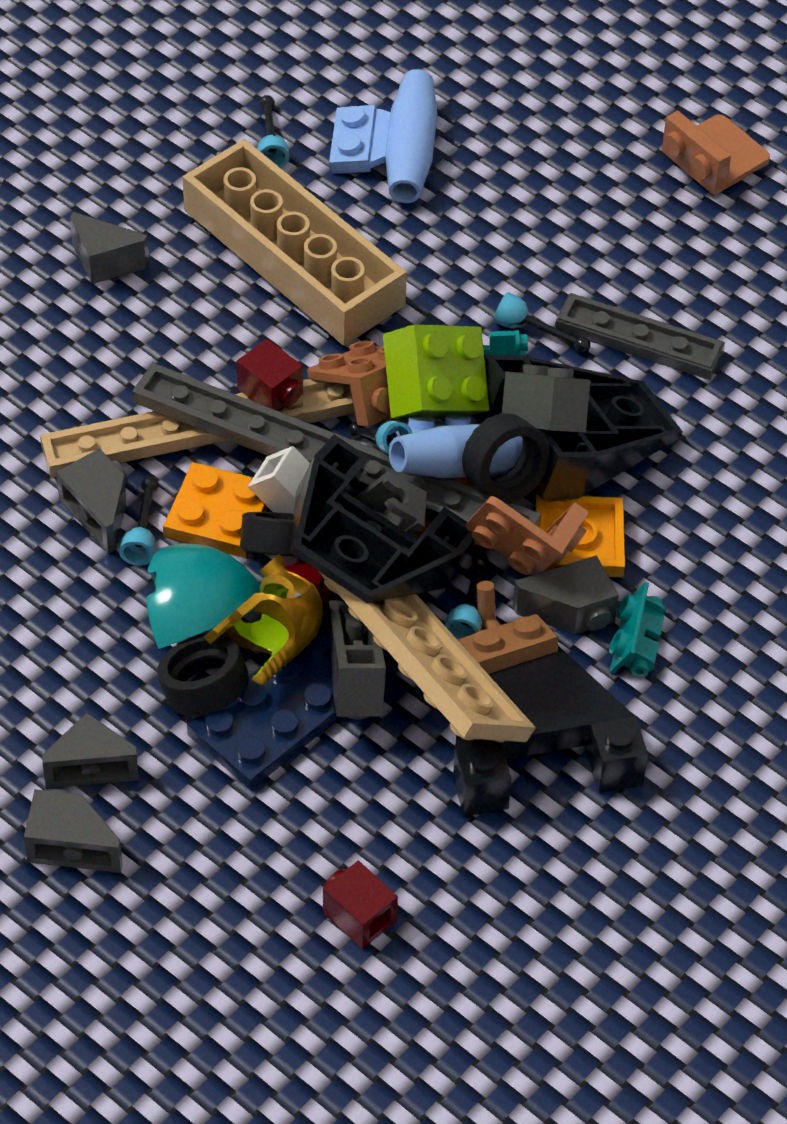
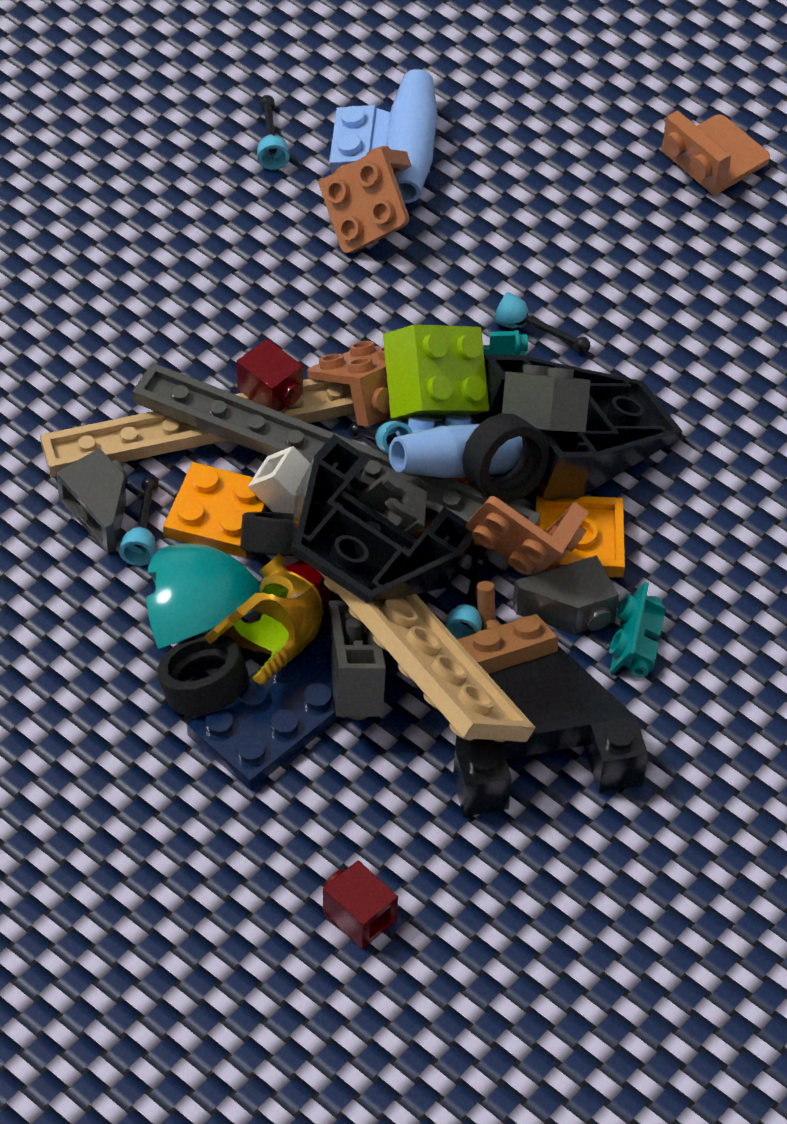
(69, 833): dark grey slope -> none
(89, 756): dark grey slope -> none
(107, 249): dark grey slope -> none
(294, 241): tan brick -> none
(366, 198): none -> nougat bracket
(640, 336): dark grey tile -> none

